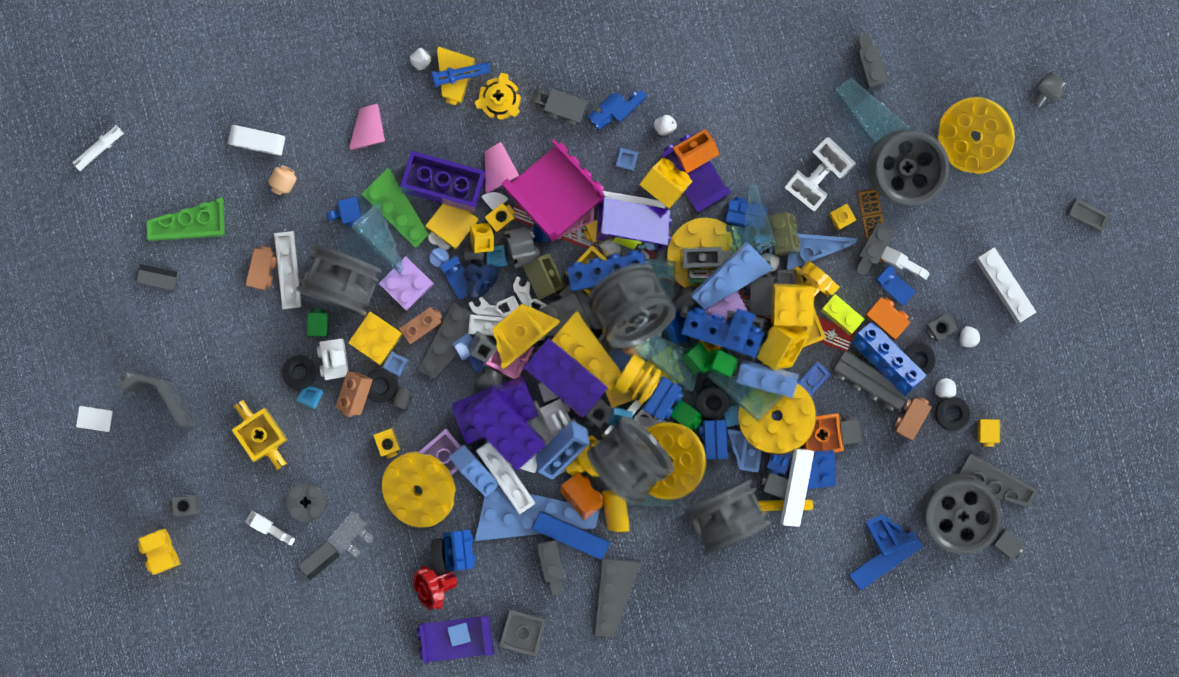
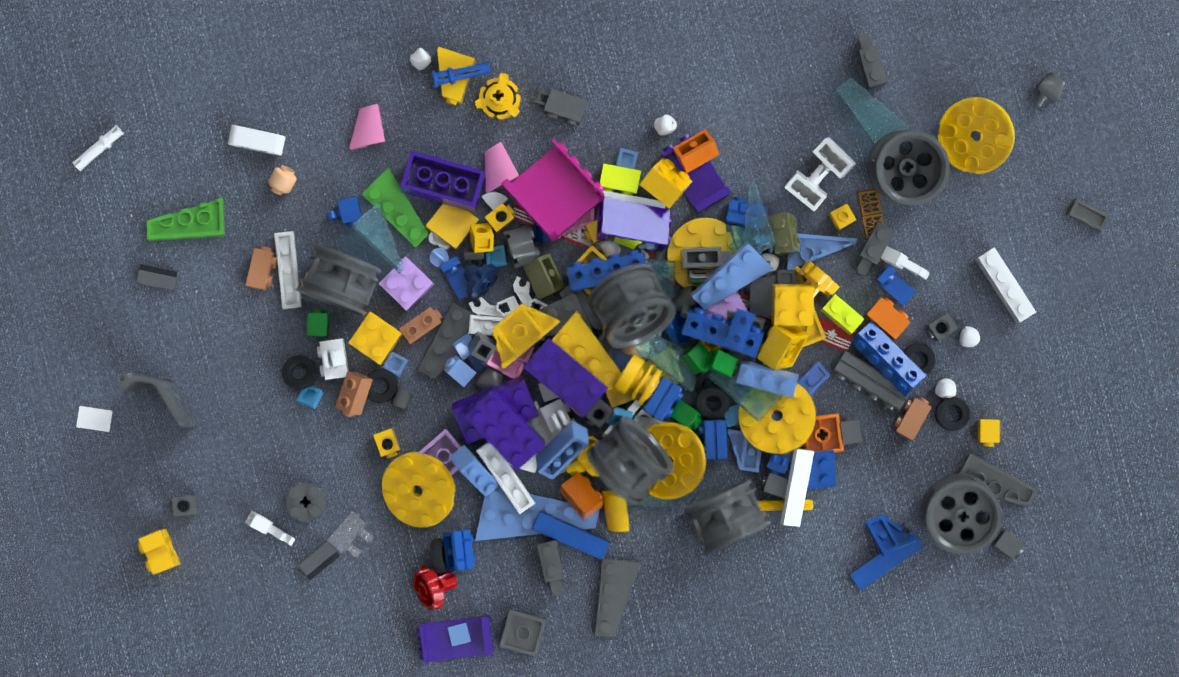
(247, 432): yellow brick -> none
(459, 370): none -> light blue brick
(614, 107): blue plate -> none
(620, 179): none -> neon yellow brick

